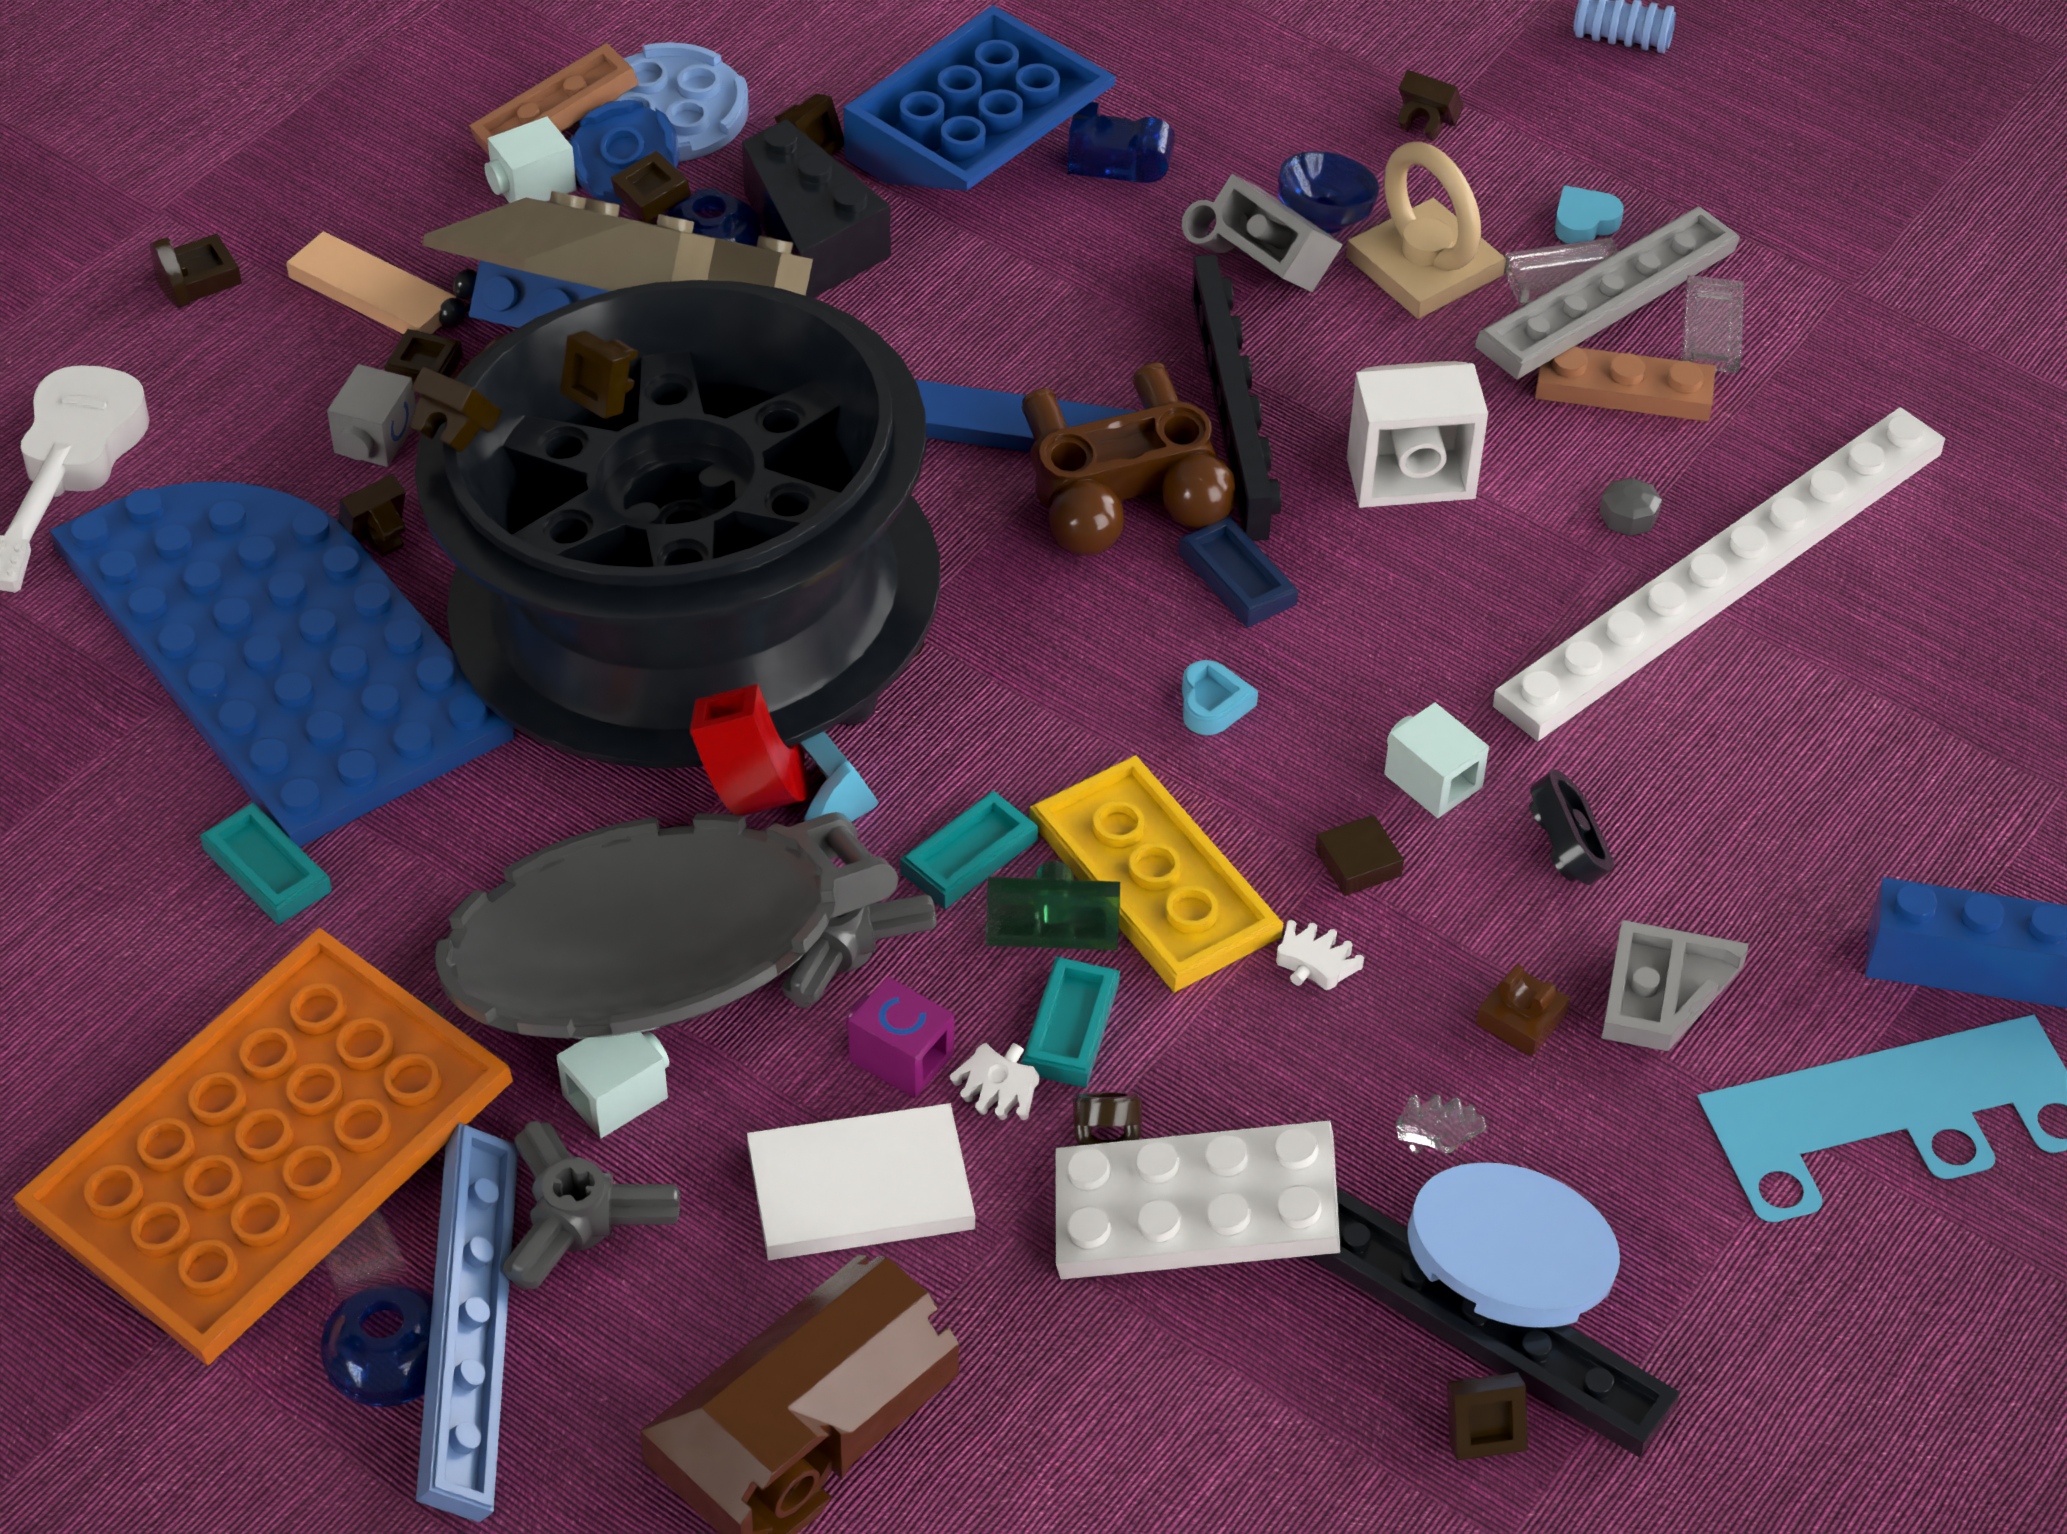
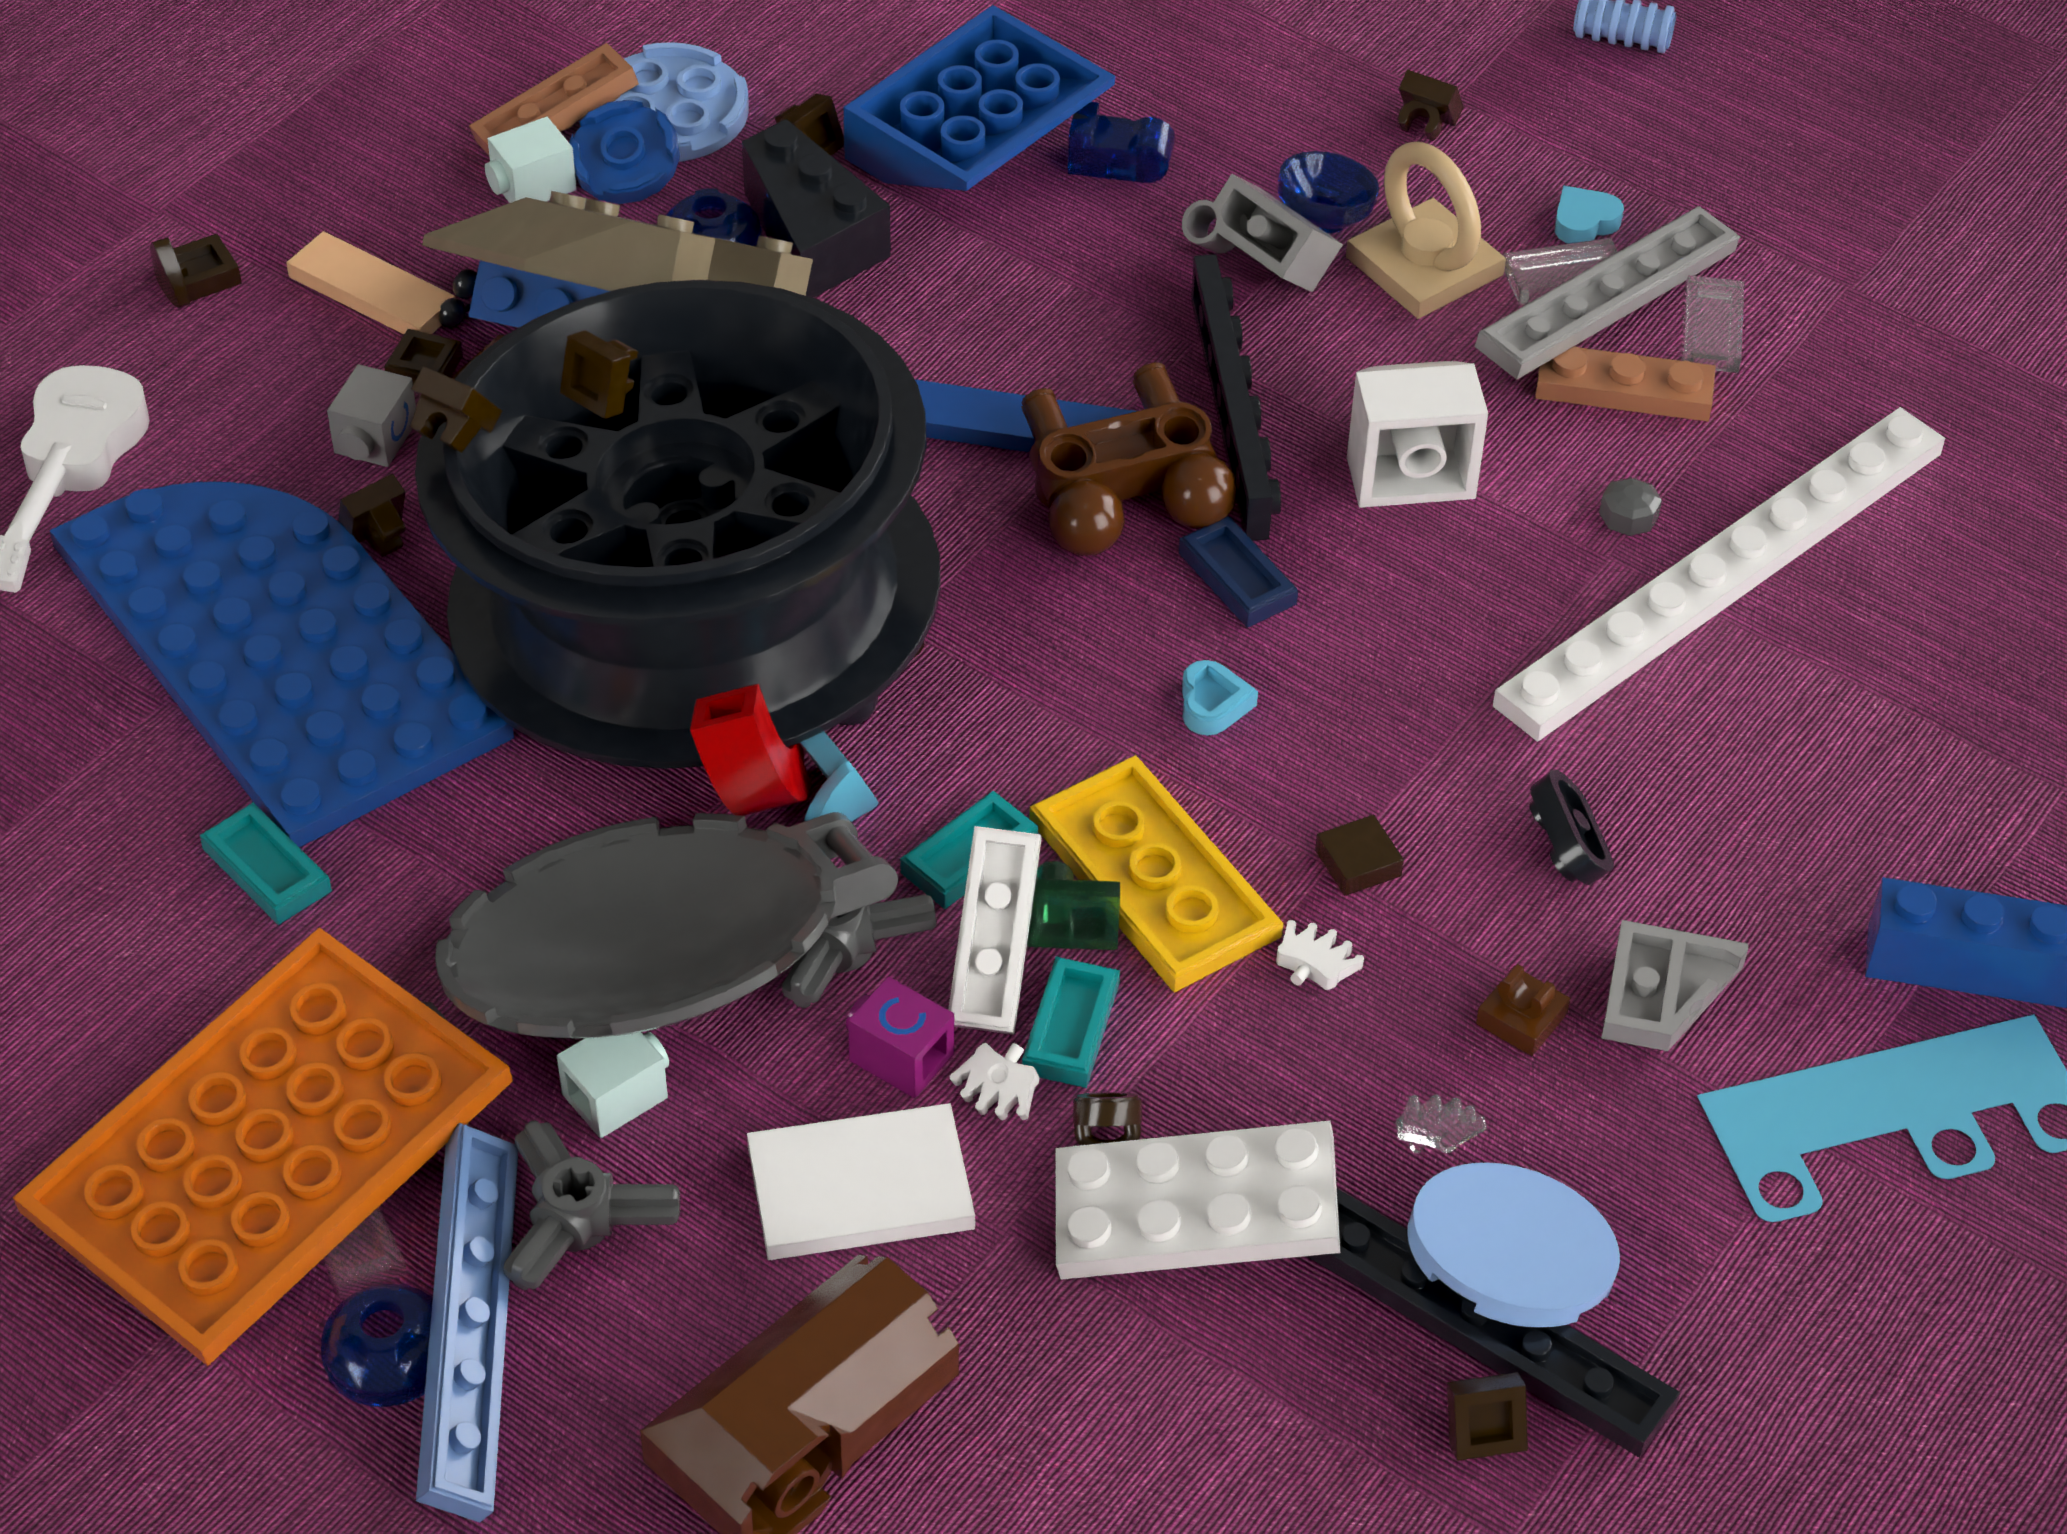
(650, 187): dark brown tile -> none
(994, 929): none -> white tile
(1435, 759): light aqua brick -> none

